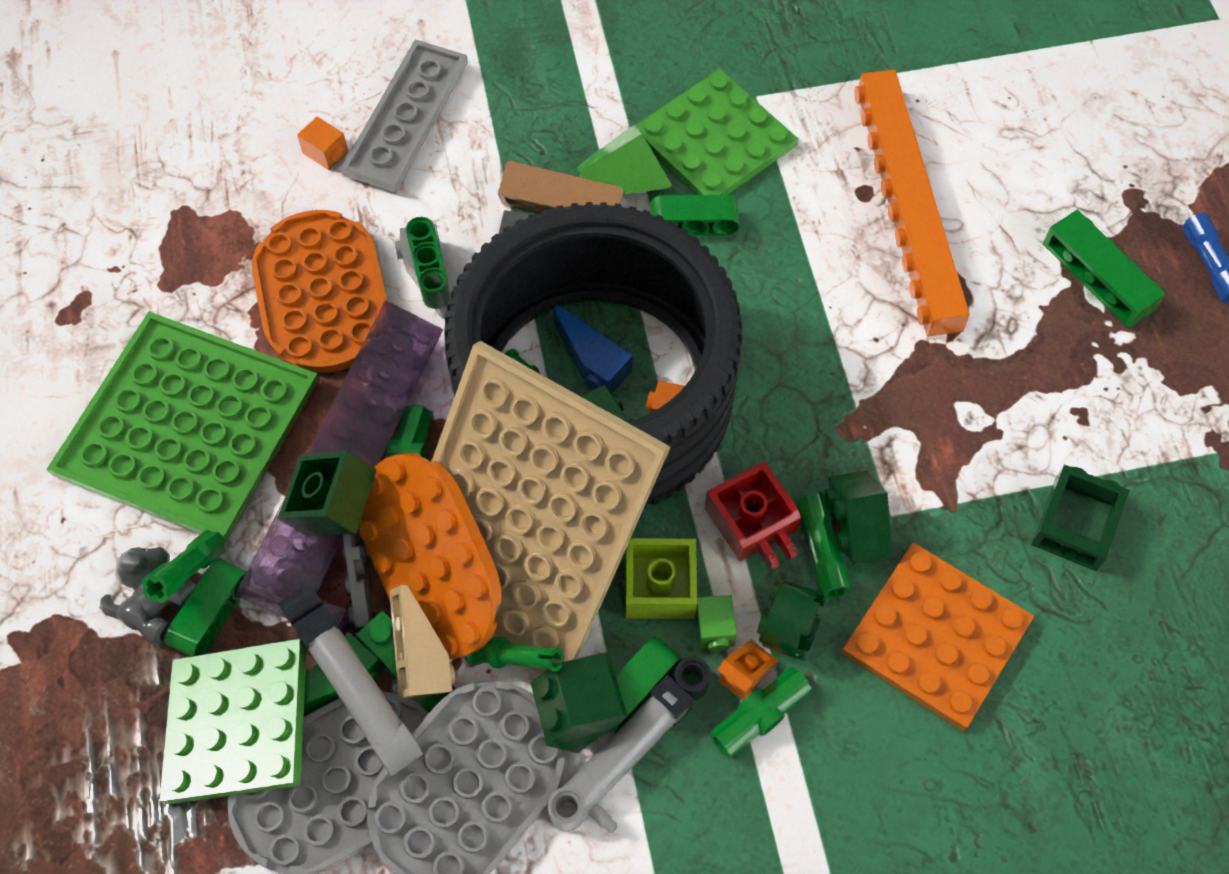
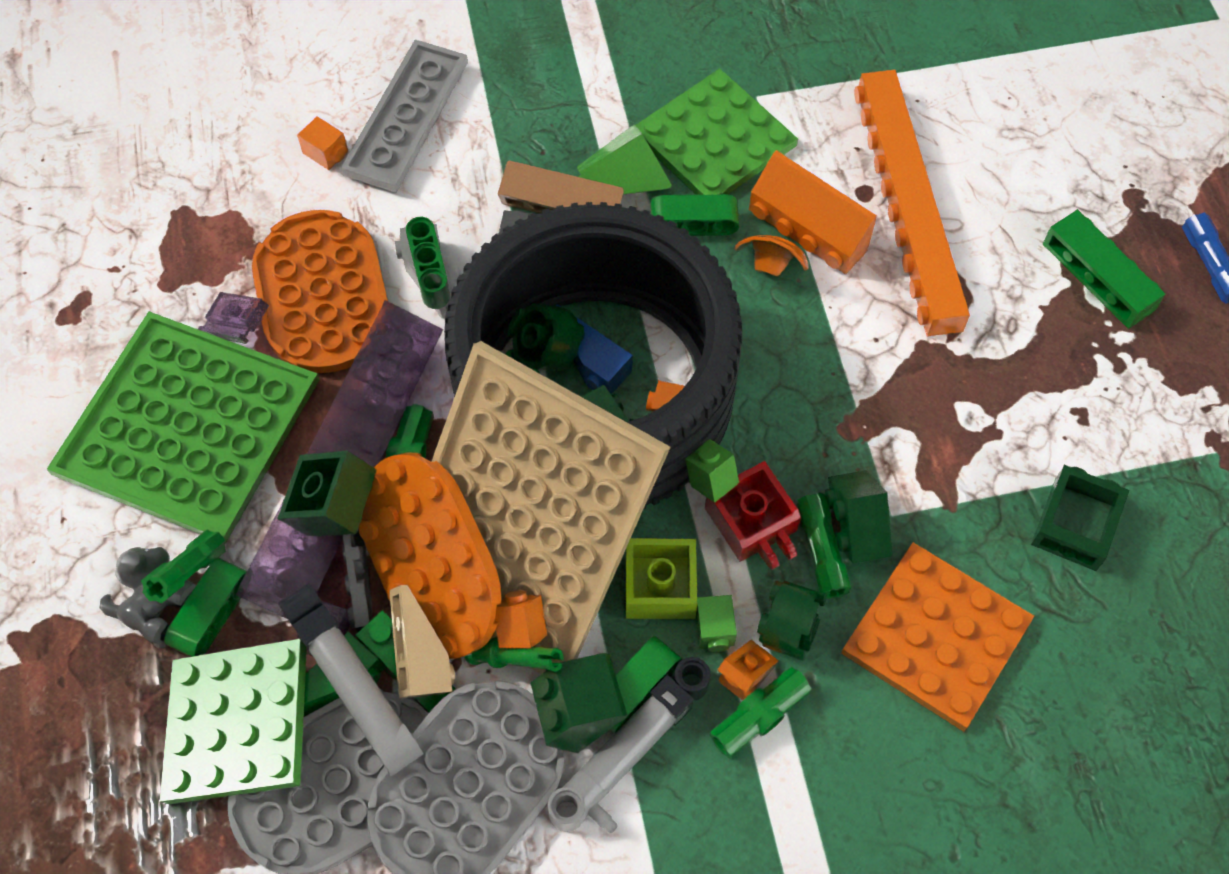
(234, 316): none -> clear purple plate
(520, 620): none -> orange brick
(545, 337): none -> dark green brick
(712, 470): none -> bright green brick
(772, 253): none -> orange hat
(812, 213): none -> orange slope

